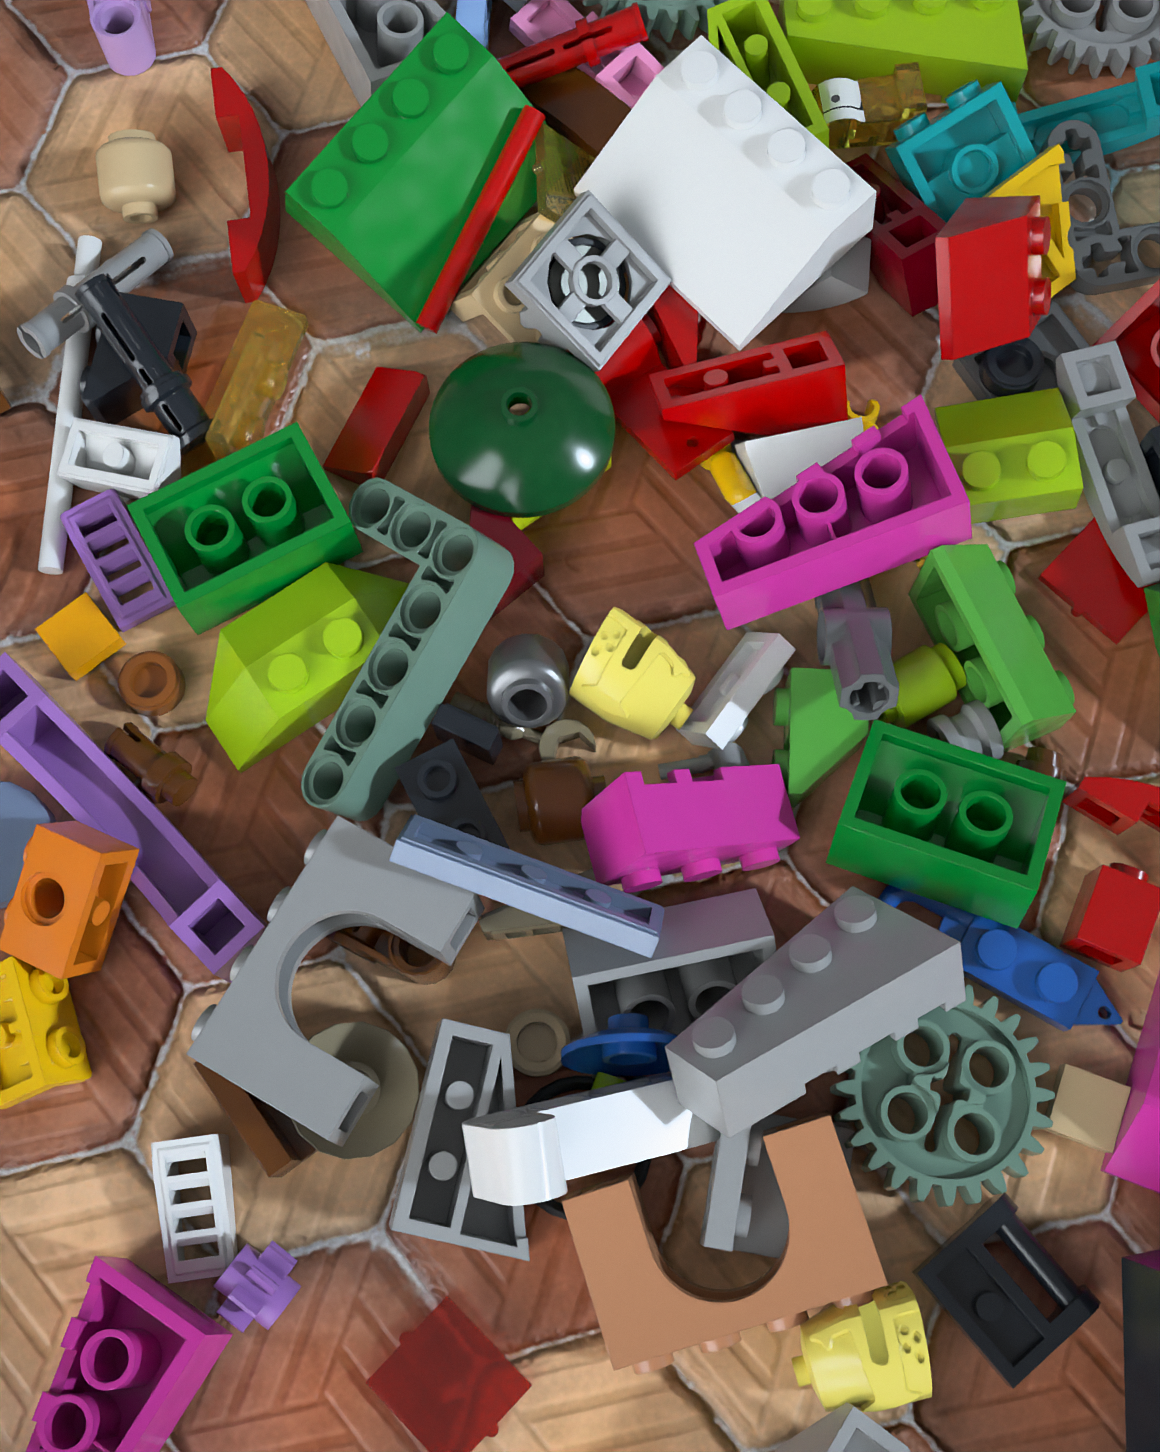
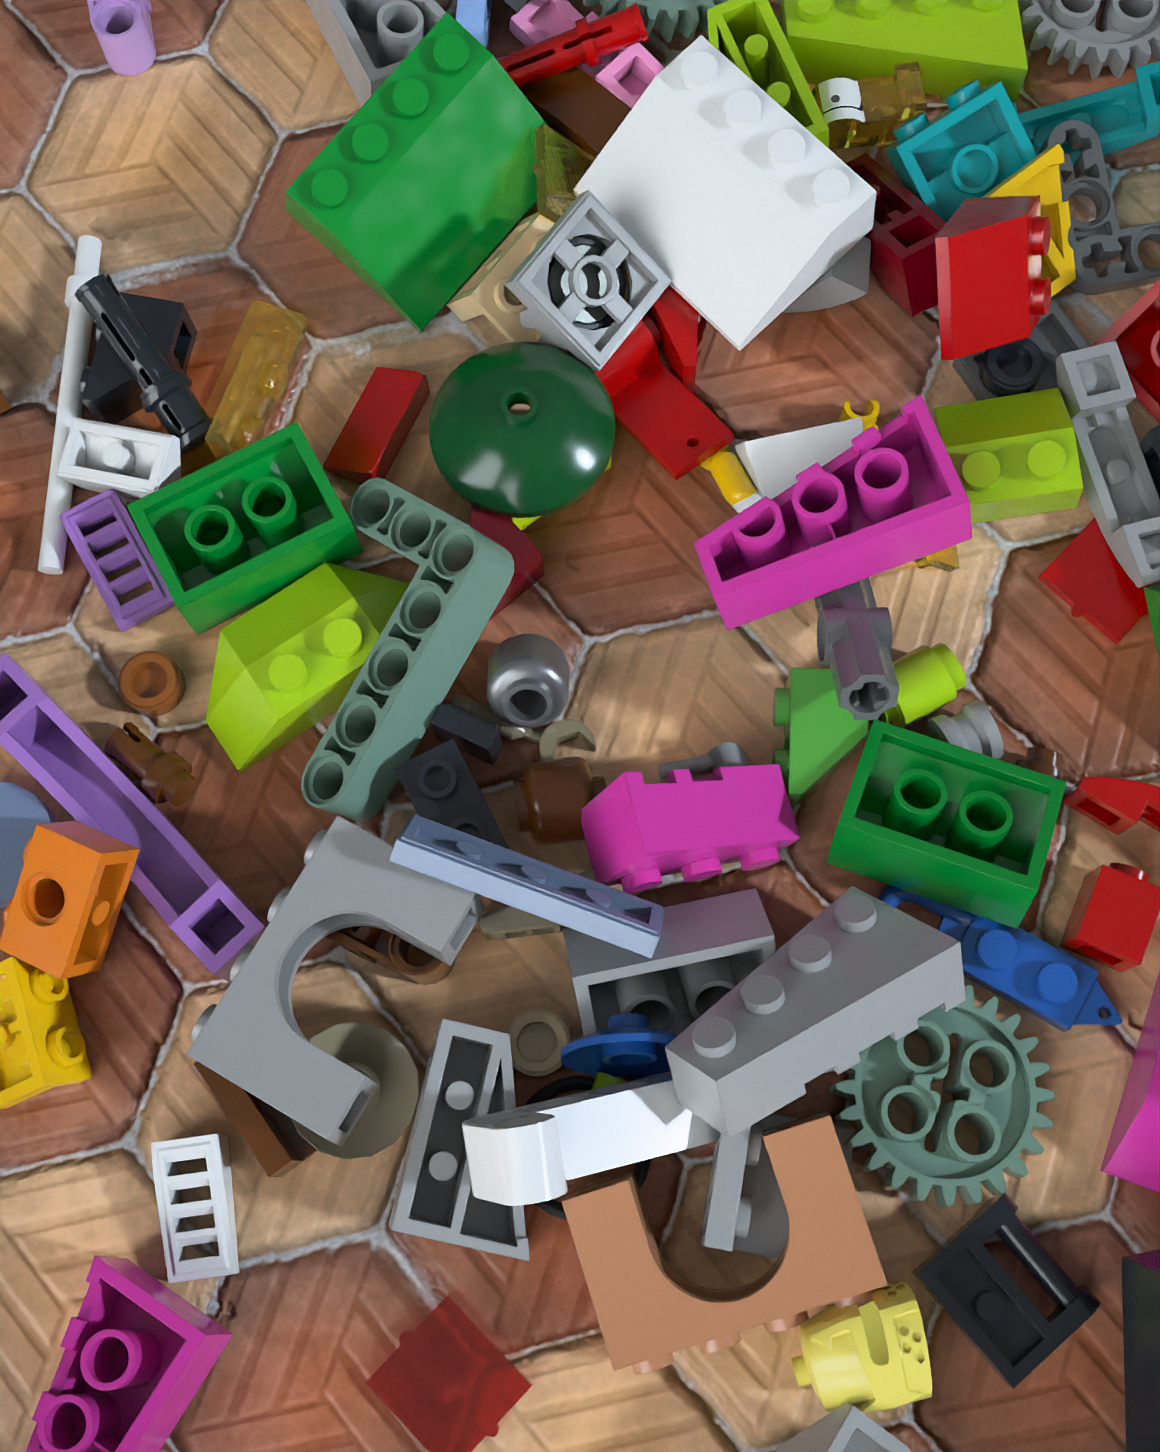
(46, 329): light grey pin -> none
(80, 636): light orange tile -> none
(135, 175): tan head -> none
(254, 238): red slope -> none
(257, 1286): medium lavender gear -> none
(481, 219): red bar -> none
(633, 678): light yellow helmet -> none
(736, 688): white plate -> none
(759, 389): red slope -> none
(973, 610): bright green slope -> none
(1087, 1108): tan tile -> none

